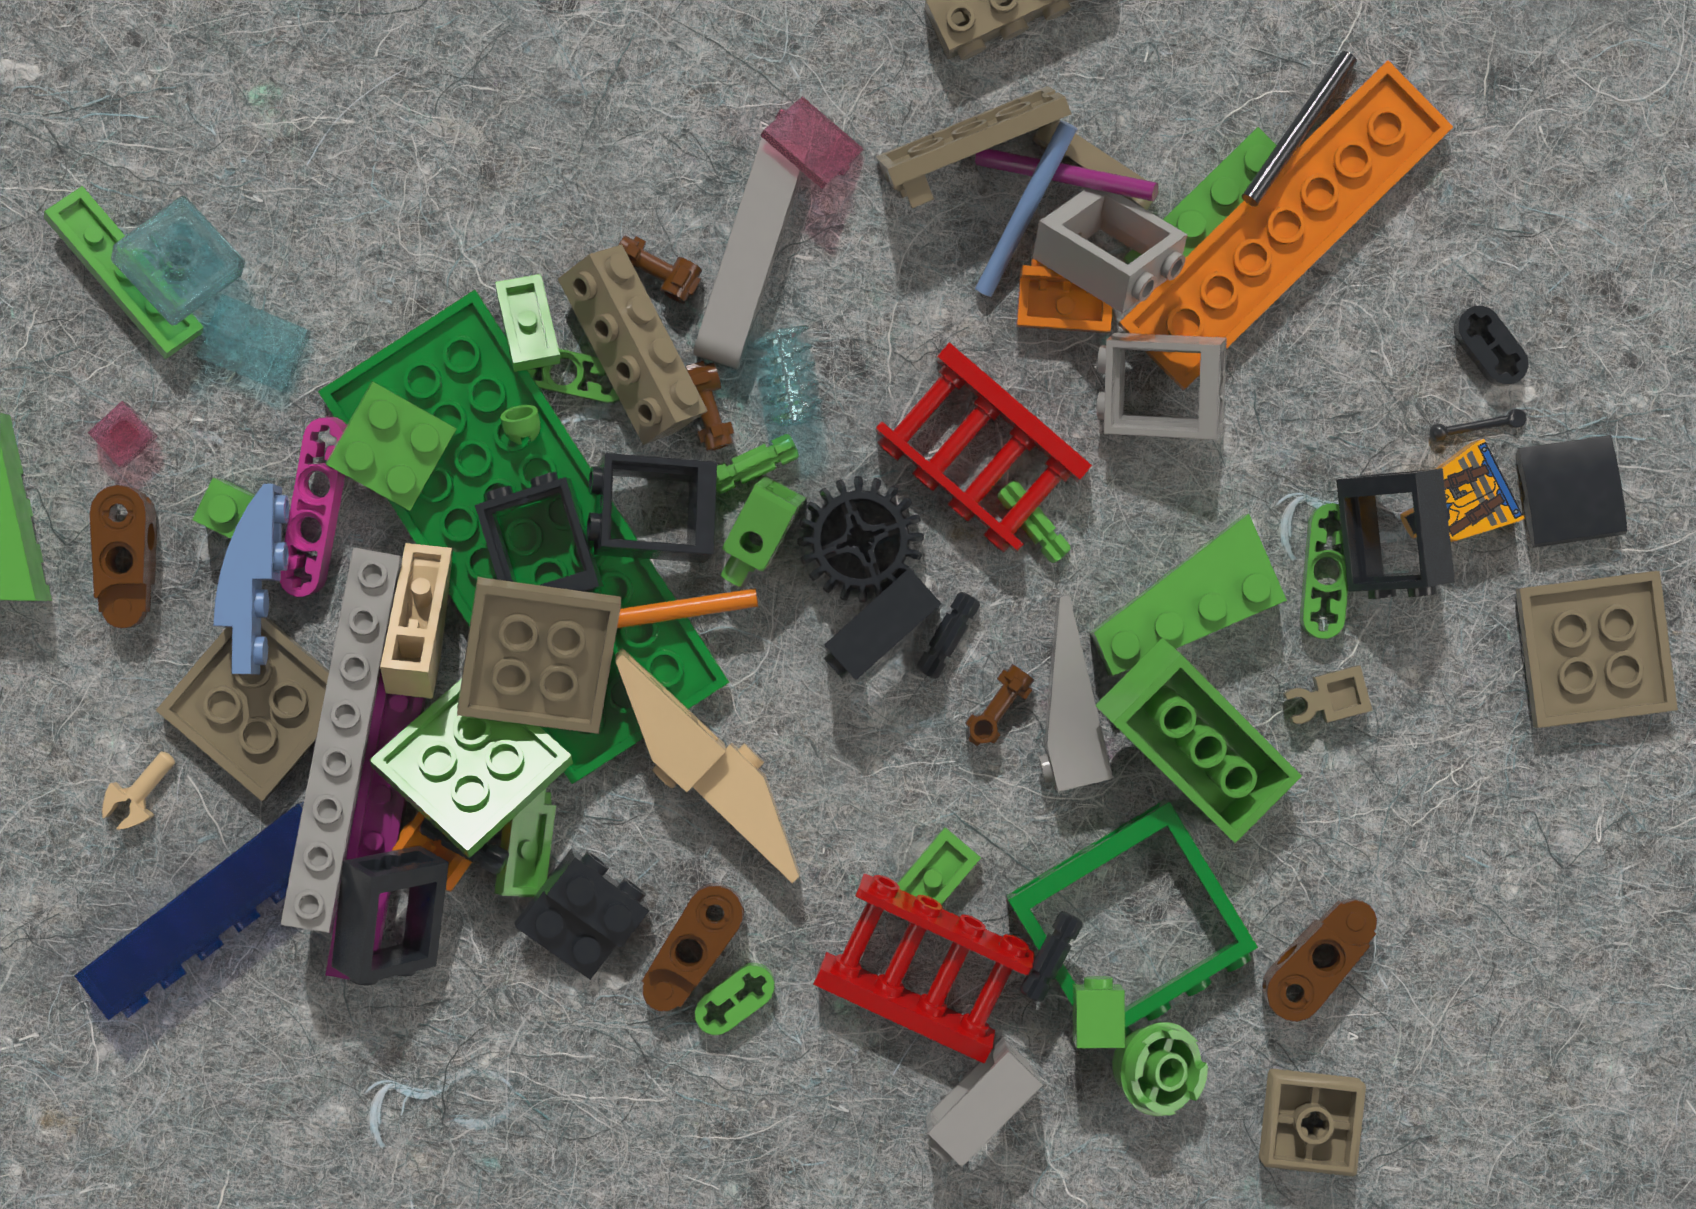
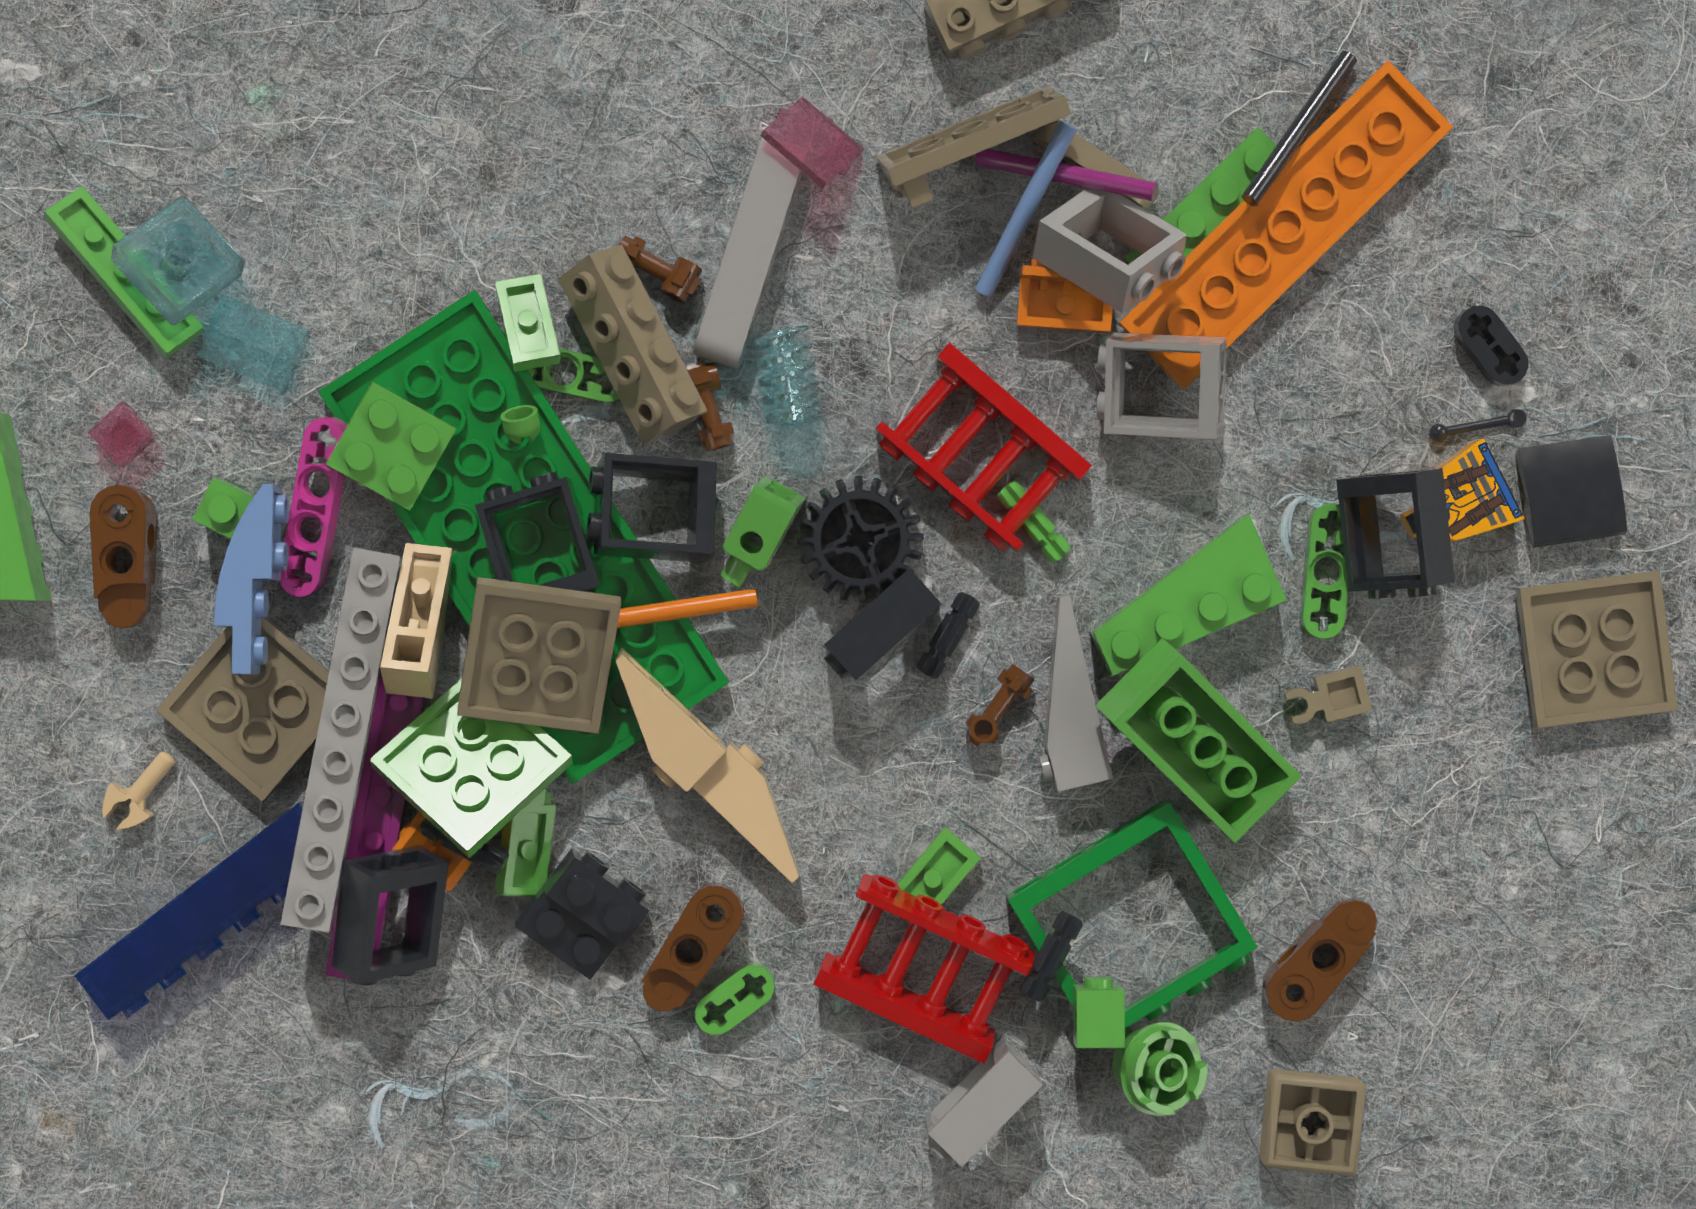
(755, 463): bright green axle -> none

